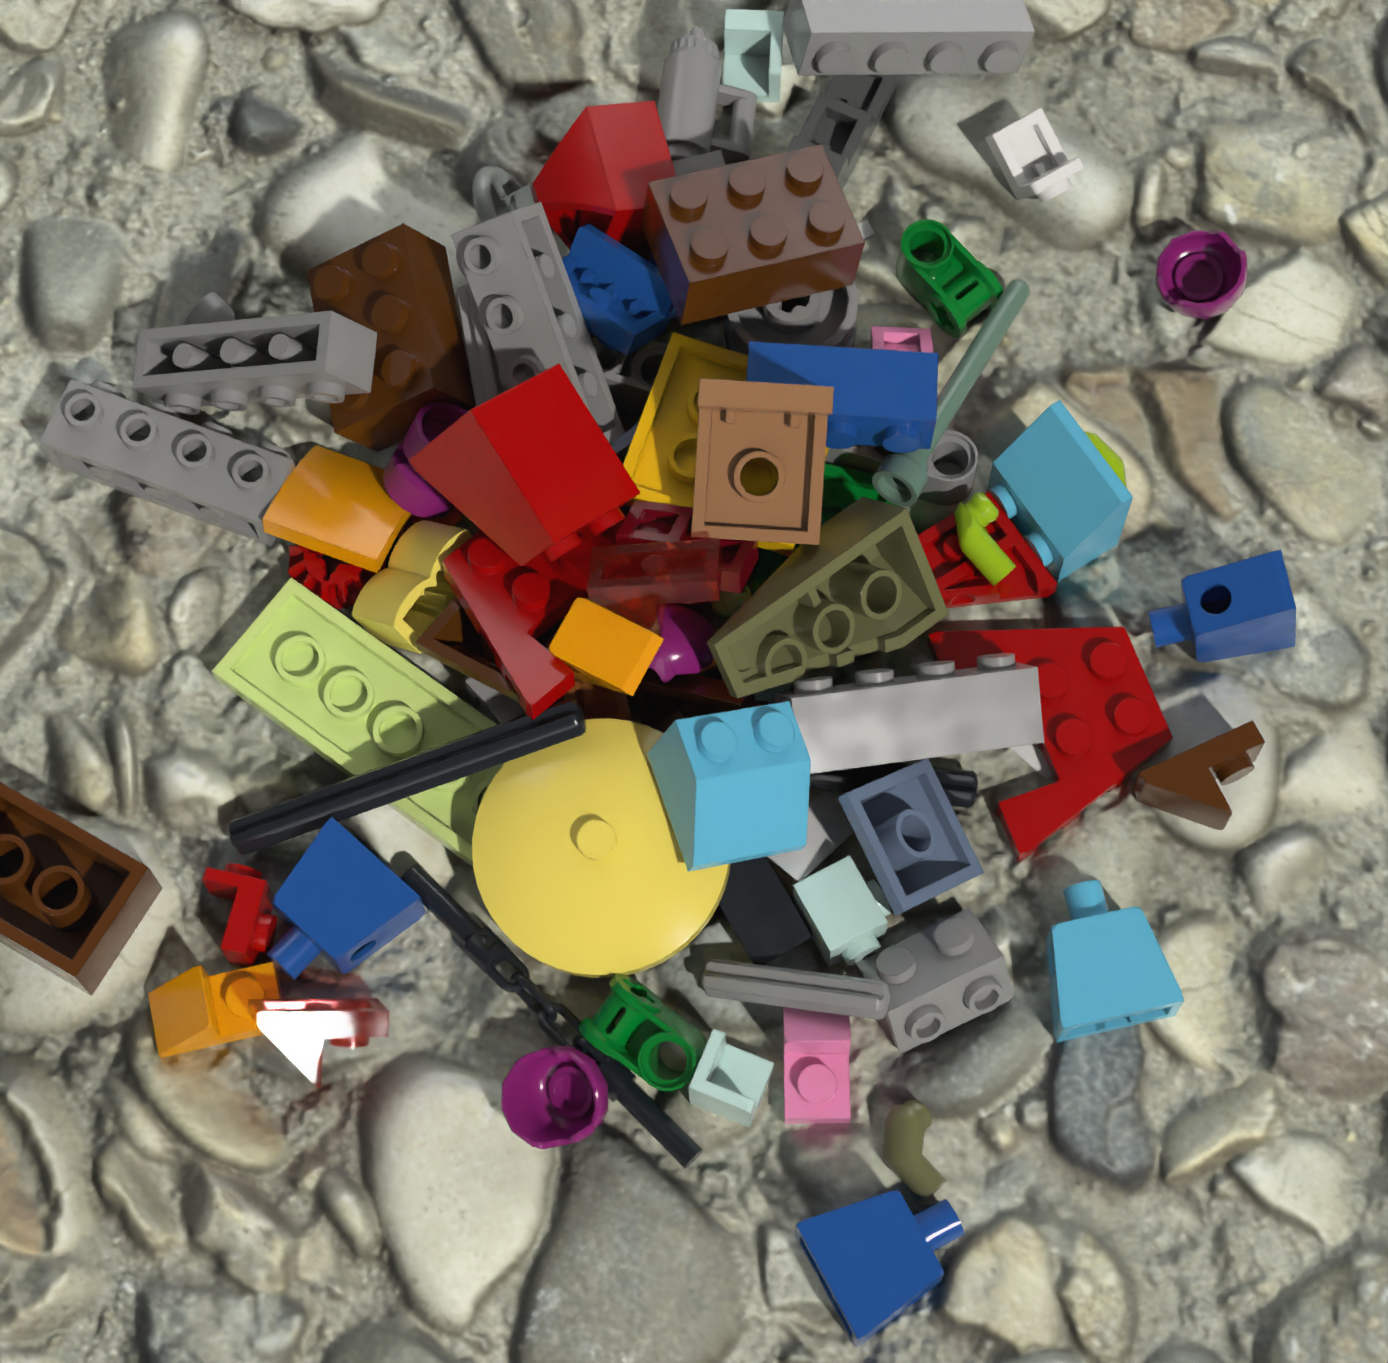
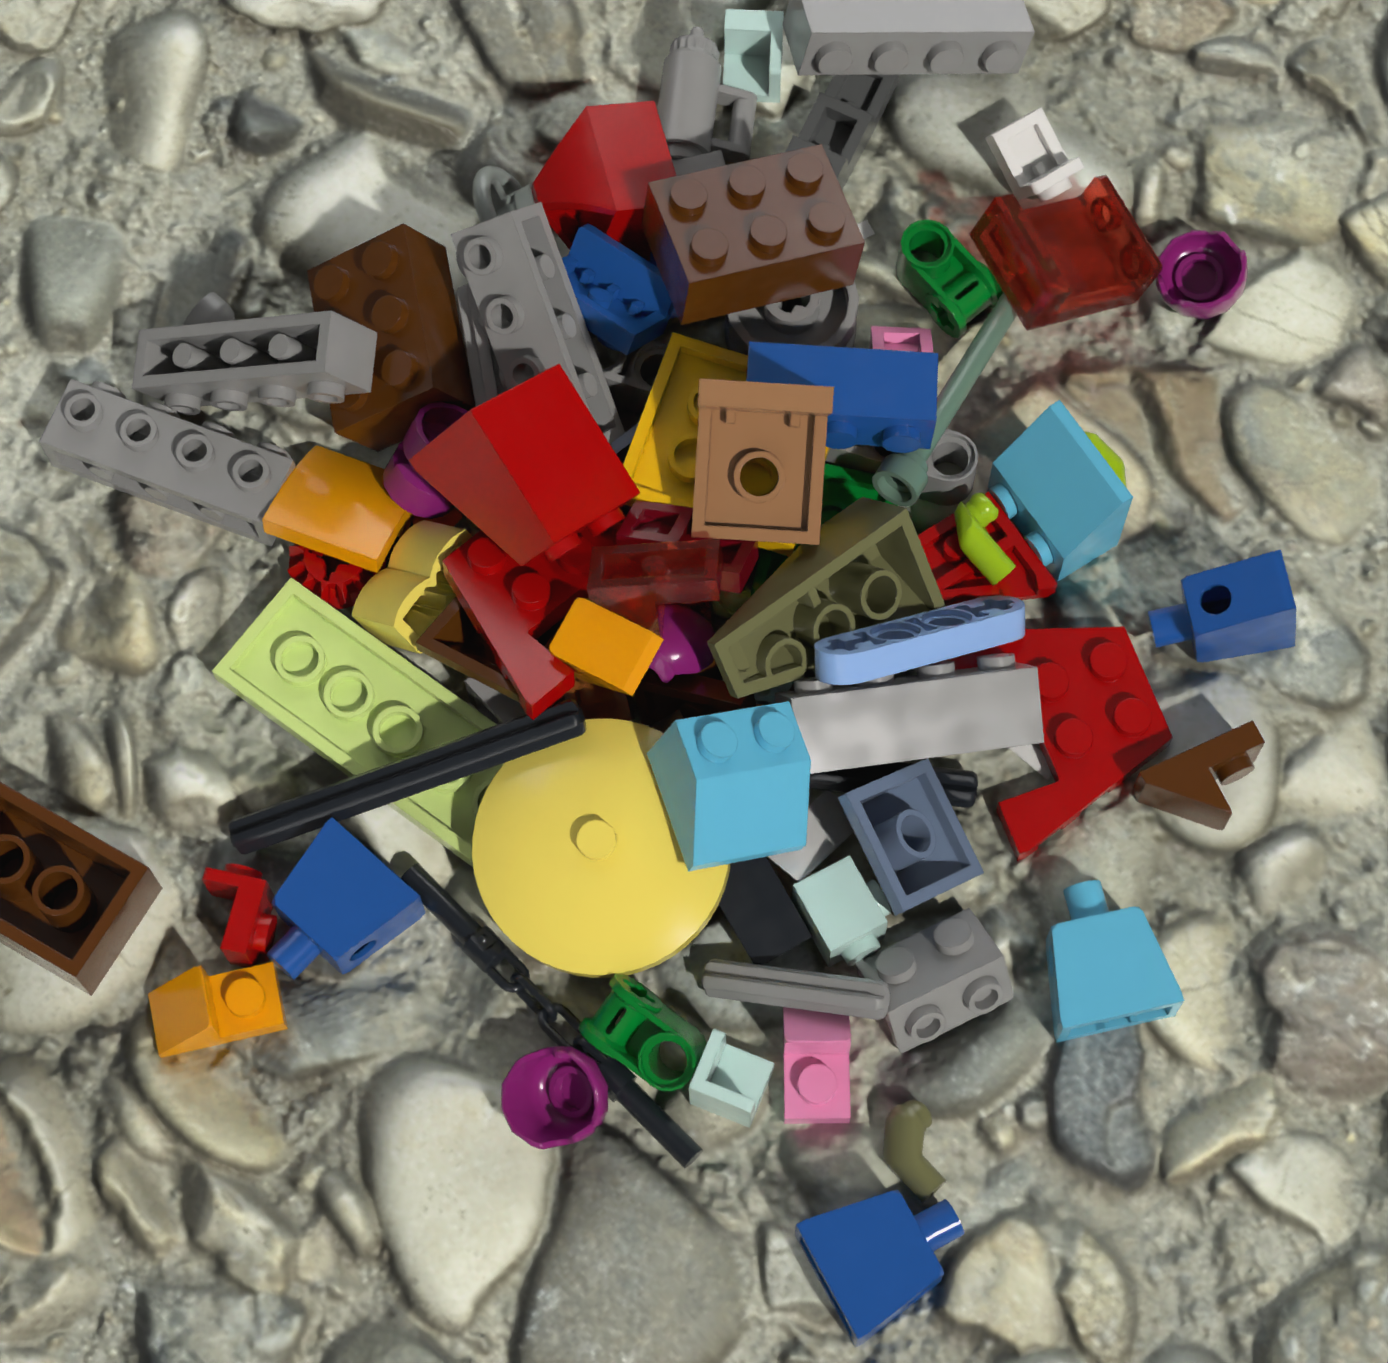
(301, 1025): slope -> none
(919, 640): none -> light blue beam
(1066, 254): none -> clear red panel

